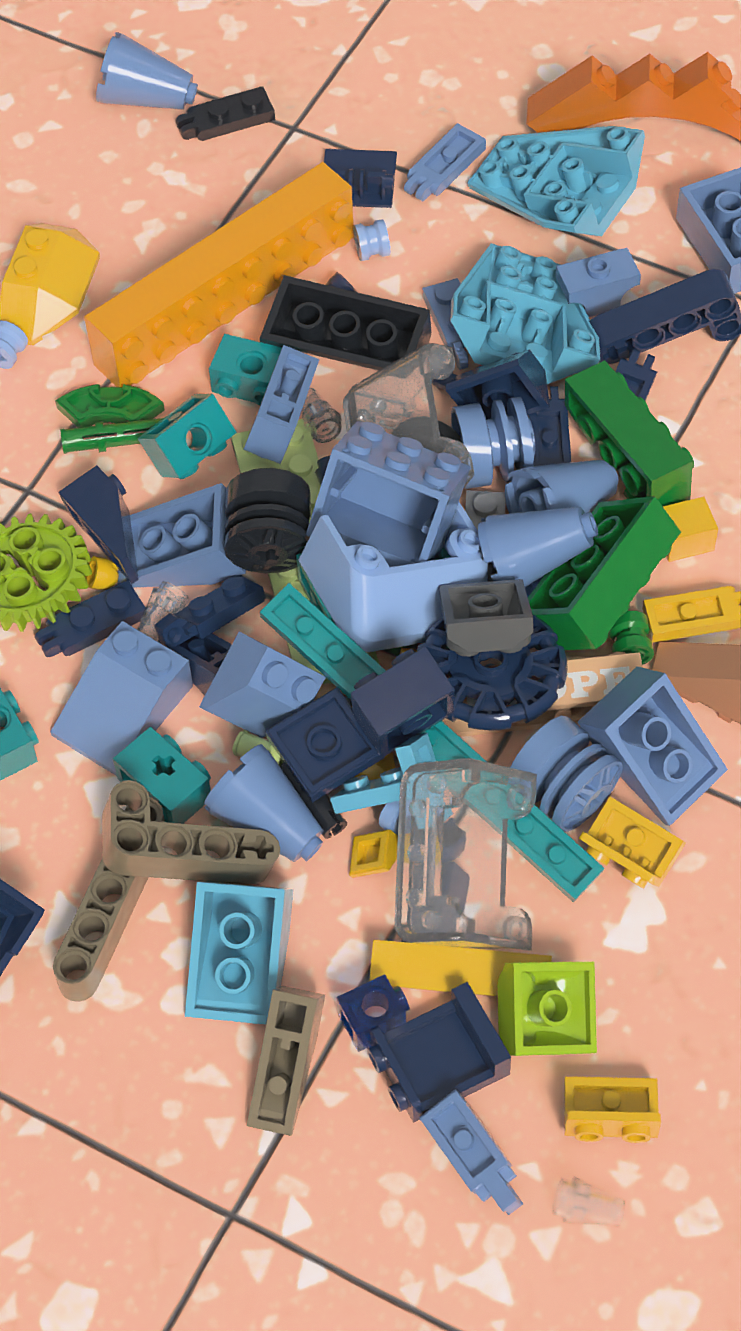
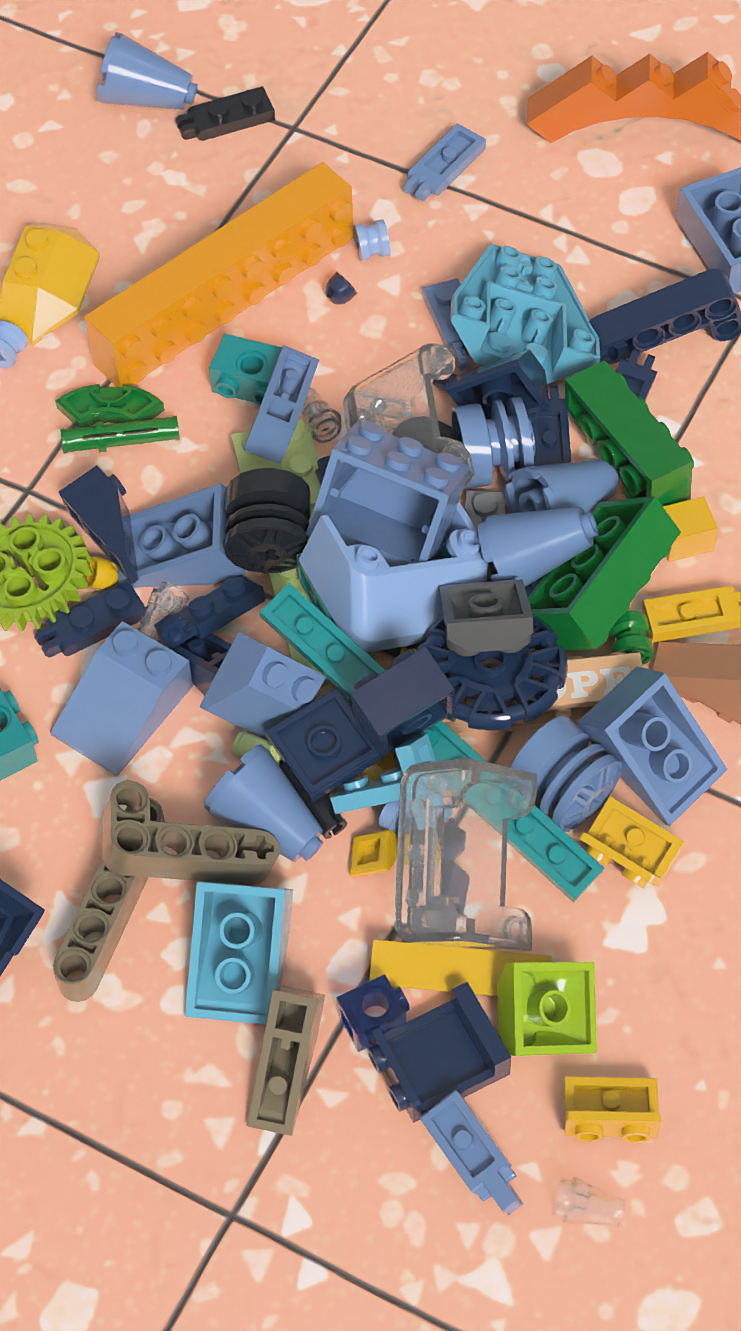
(165, 774): teal brick -> none
(167, 443): teal brick -> none
(344, 324): black slope -> none
(368, 173): dark blue hinge -> none
(564, 177): medium azure wedge -> none
(599, 280): medium blue brick -> none

